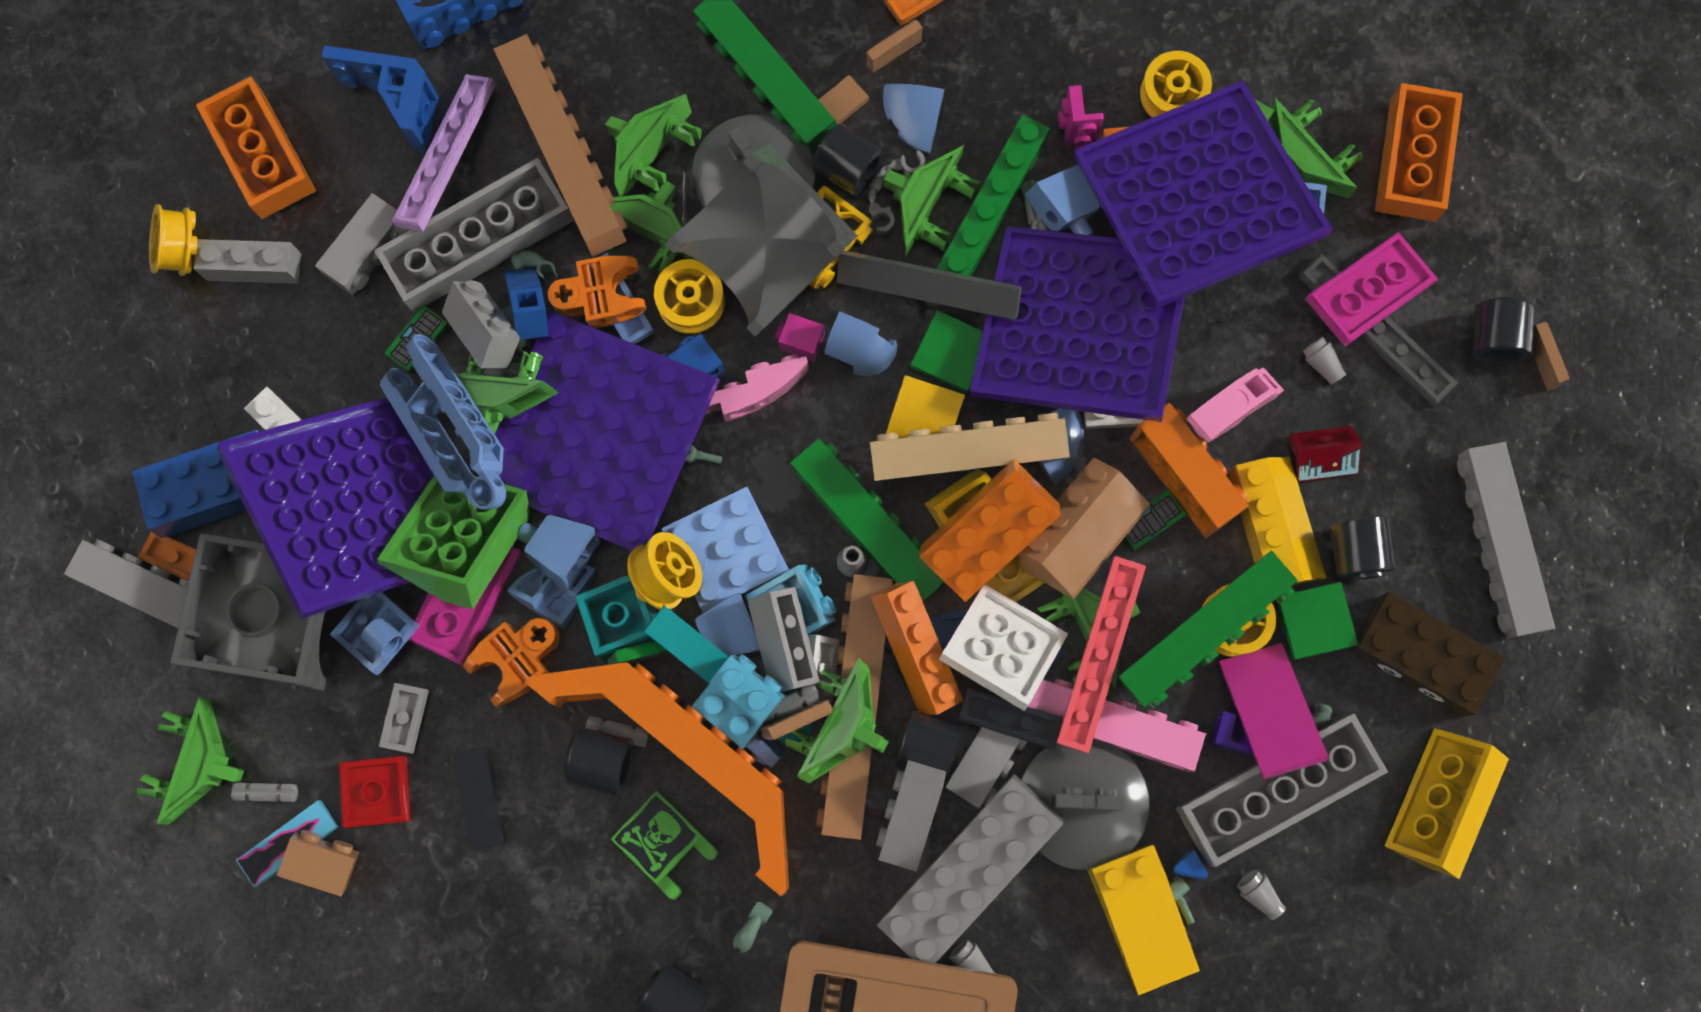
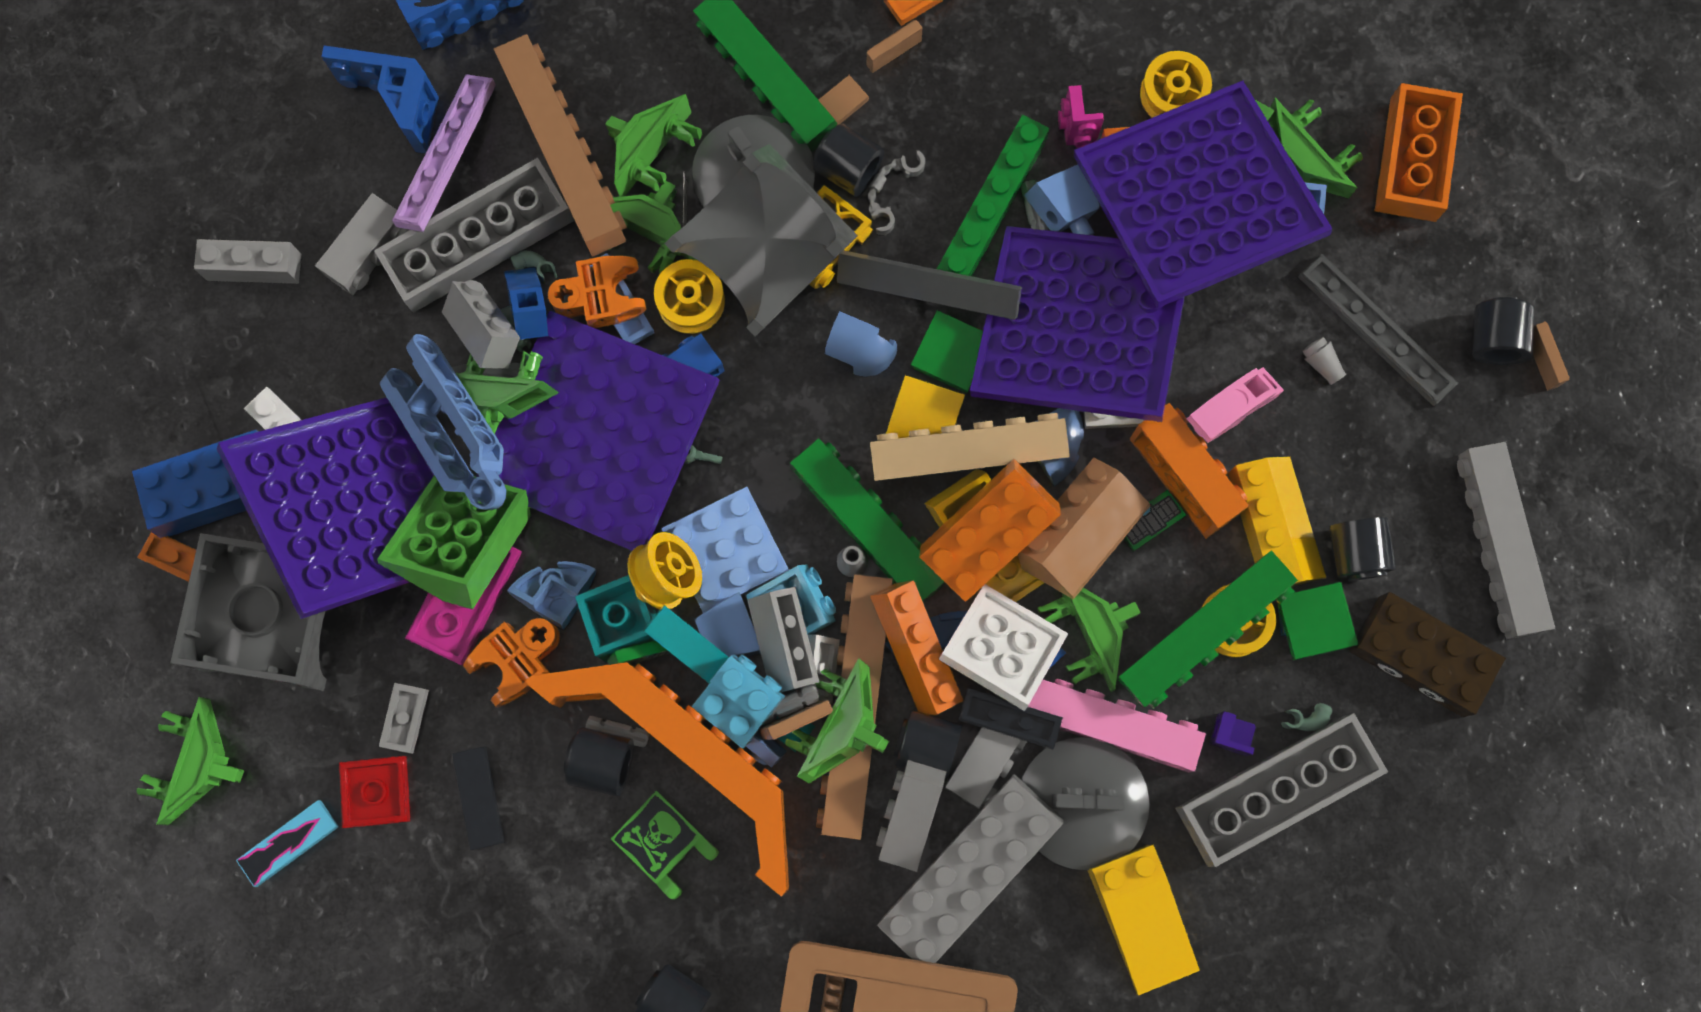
(128, 581): light grey brick -> none
(172, 240): yellow wheel -> none
(256, 148): orange brick -> none
(264, 792): light grey axle -> none
(318, 862): medium nougat brick -> none
(375, 631): medium blue plate -> none
(424, 323): tile -> none
(559, 548): medium blue torso -> none
(758, 917): sand green arm -> none
(763, 387): bright pink slope -> none
(800, 336): dark pink brick -> none
(914, 113): medium blue brick -> none
(920, 193): bright green connector -> none
(969, 957): light grey cone -> none
(1100, 655): coral plate -> none
(1178, 889): sand green hand -> none
(1189, 865): blue slope -> none
(1260, 893): light grey cone -> none
(1273, 711): dark pink tile -> none
(1326, 453): dark red panel -> none
(1371, 289): dark pink tile -> none
(1447, 802): yellow slope -> none

